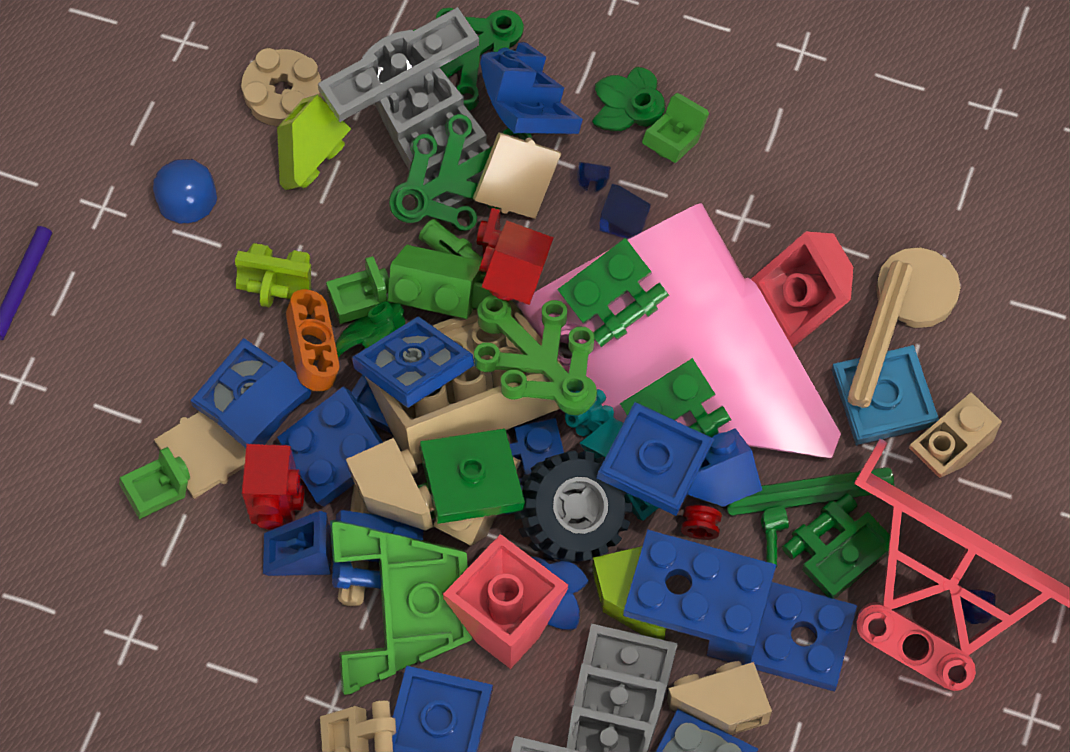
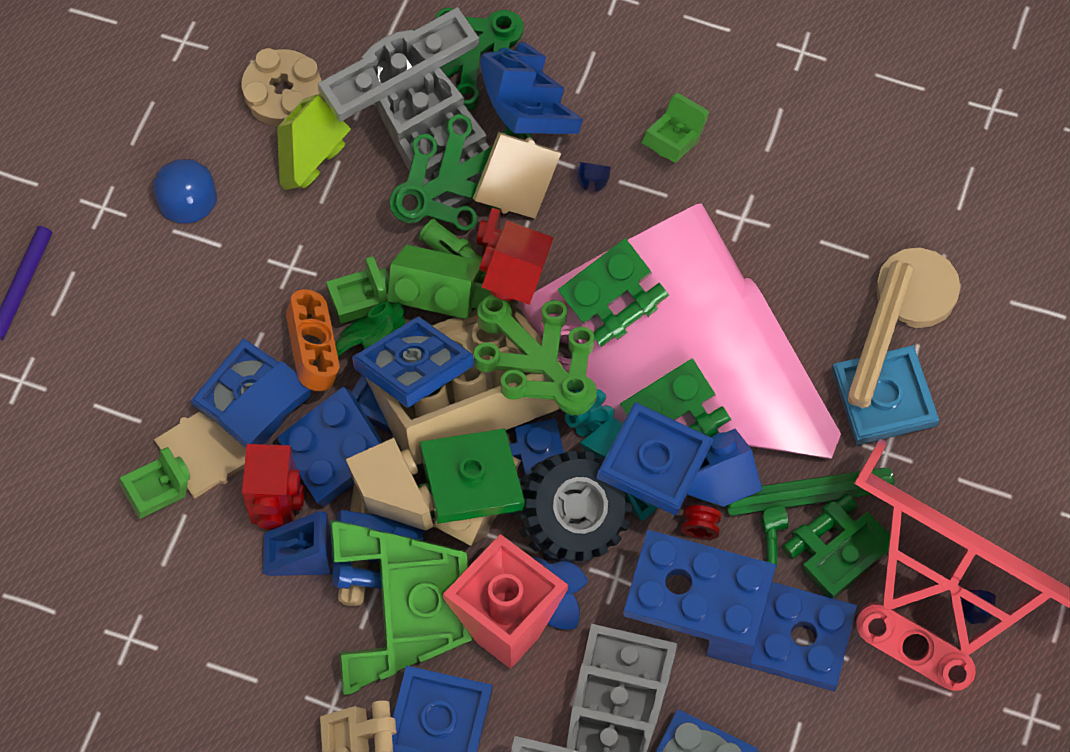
(270, 275): lime hips -> none
(613, 580): lime slope -> none
(623, 213): clear blue slope -> none
(626, 98): green plate -> none
(726, 700): tan slope -> none
(806, 284): coral slope -> none
(957, 436): tan slope -> none

